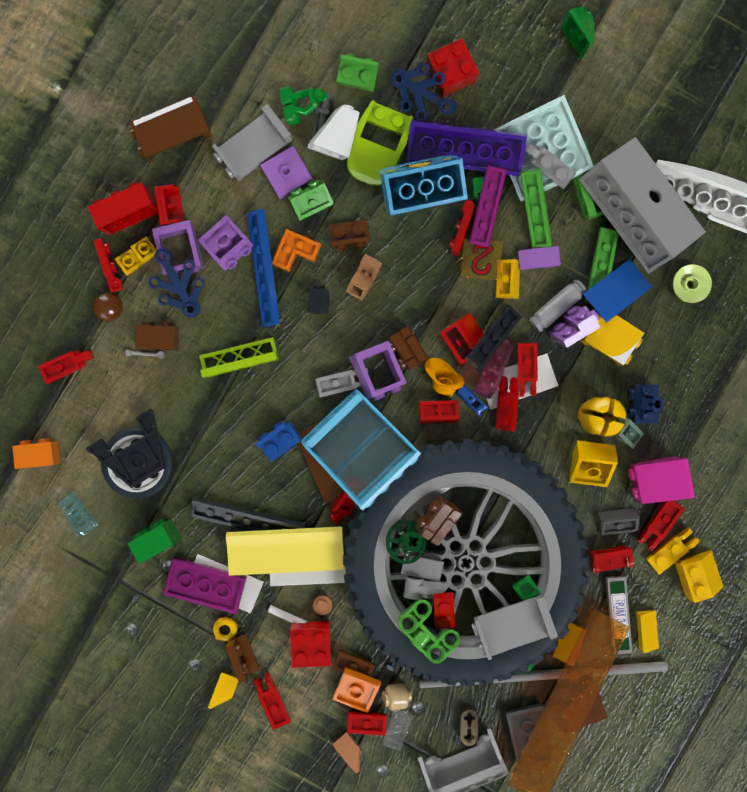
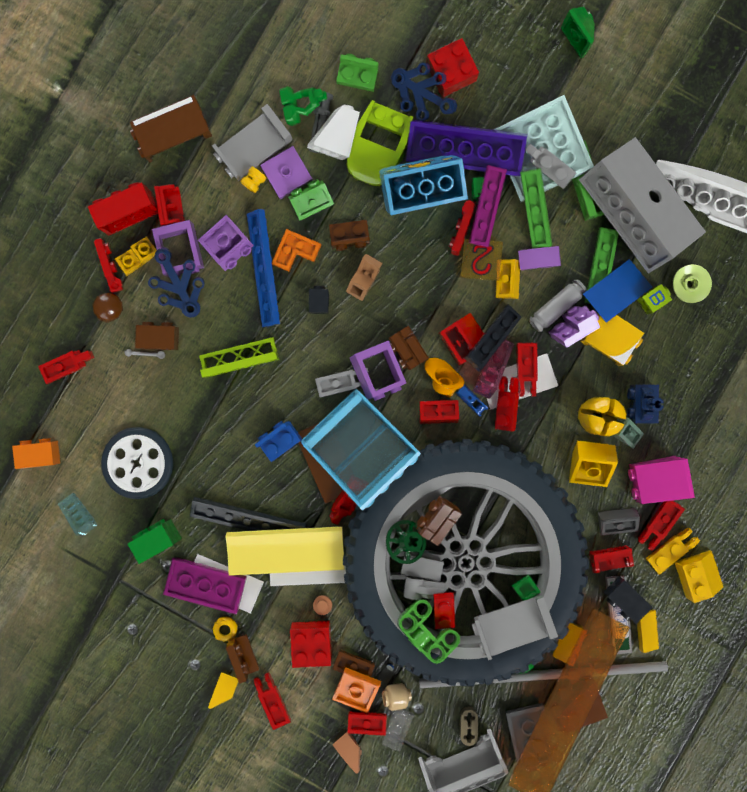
(137, 460): black wing -> none
(253, 179): none -> yellow wheel
(285, 615): white piece -> none
(631, 603): none -> black brick
(655, 299): none -> lime brick

